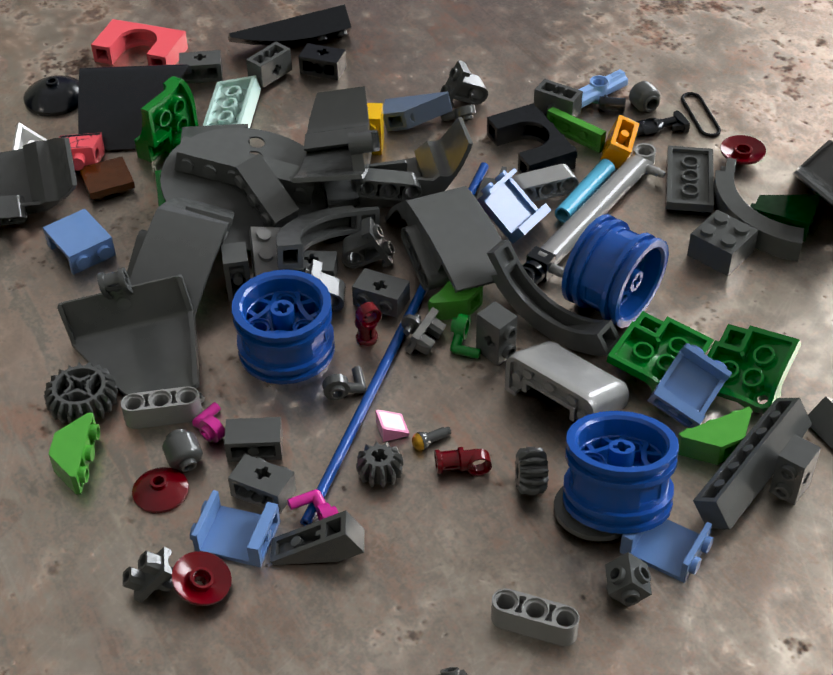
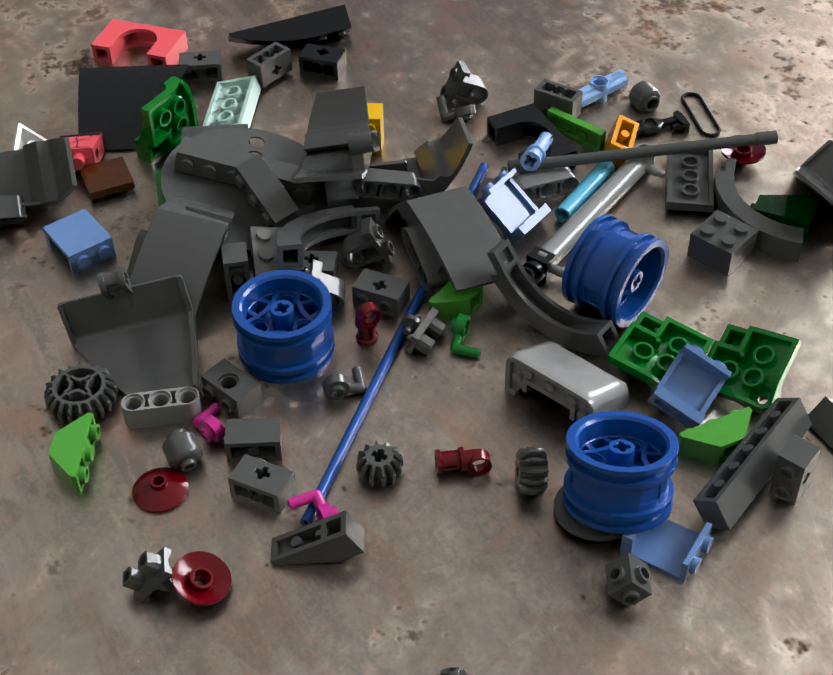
(52, 96): black dish -> none
(231, 388): none -> dark grey brick
(235, 532): medium blue panel -> none
(391, 425): slope -> none
(414, 110): sand blue slope -> none
(422, 440): dark grey piece -> none
(496, 333): dark grey brick -> none
(536, 153): none -> light blue pin
(545, 627): light grey beam -> none
(612, 103): black pin -> none
(756, 139): none -> dark grey piece

